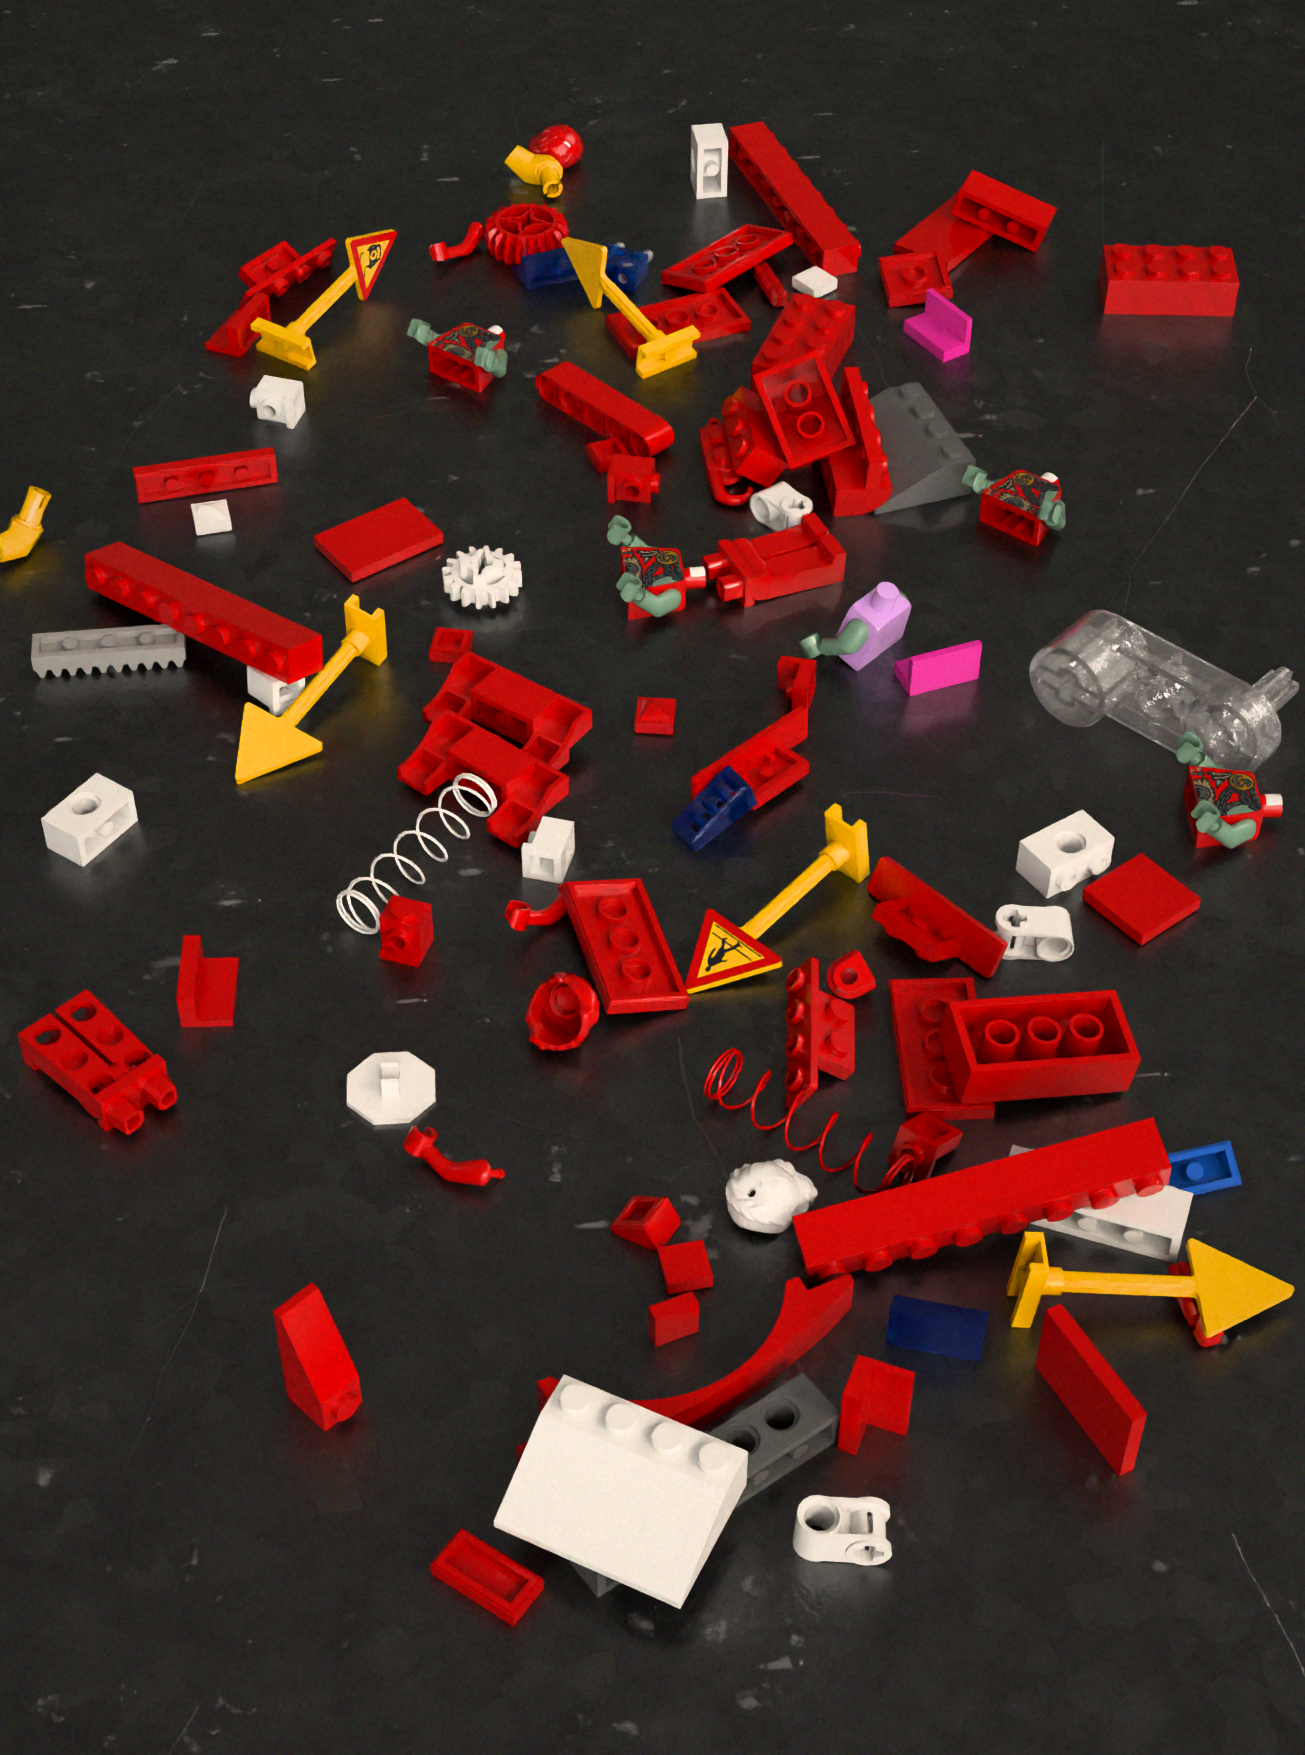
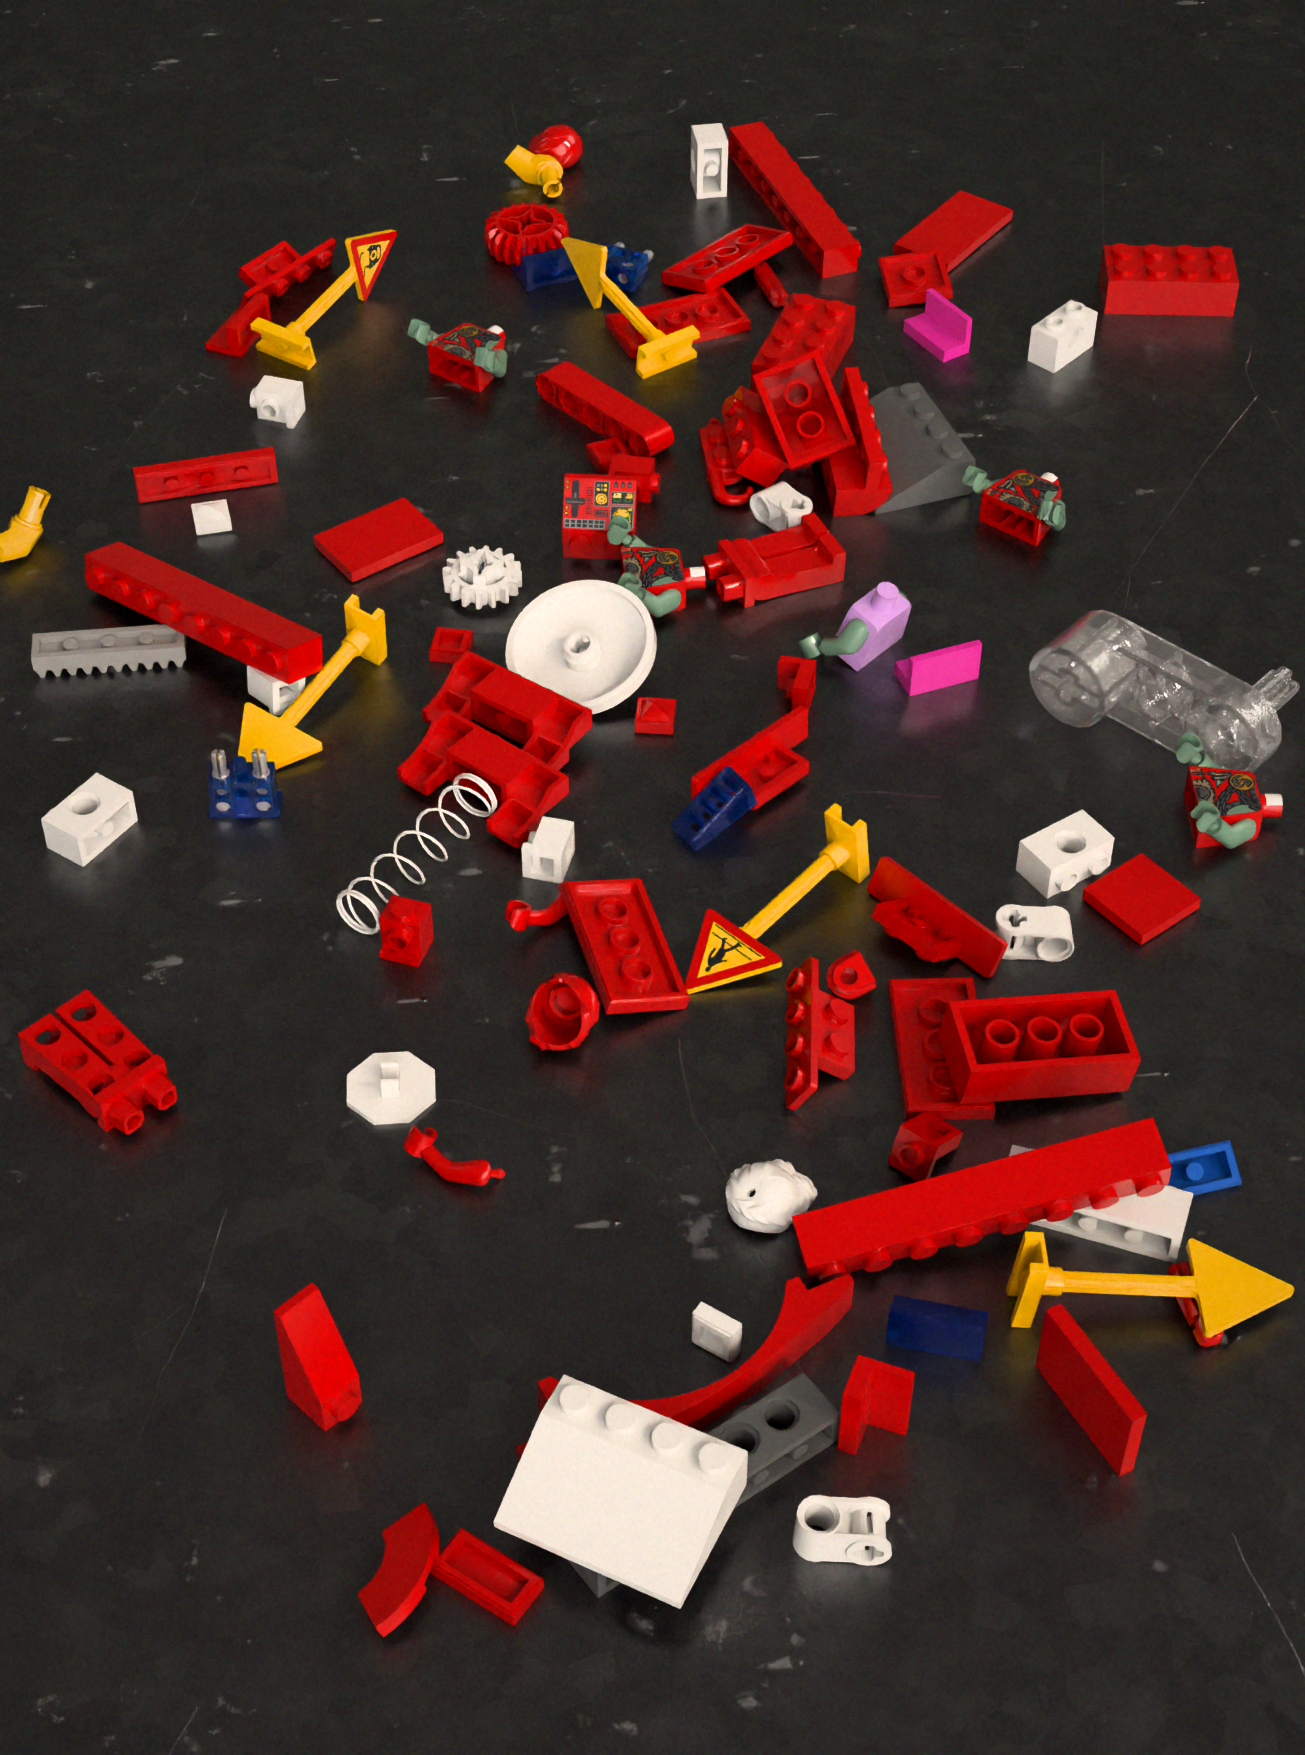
(205, 986): red panel -> none
(243, 787): none -> clear blue piece
(407, 1560): none -> red tile
(474, 235): red piece -> none
(584, 643): none -> white dish
(588, 508): none -> red slope
(647, 1221): red slope -> none
(673, 1318): red tile -> none
(685, 1267): red tile -> none
(716, 1332): none -> white tile
(721, 1091): red piece -> none
(814, 282): white tile -> none
(1003, 210): red brick -> none
(1062, 336): none -> white brick

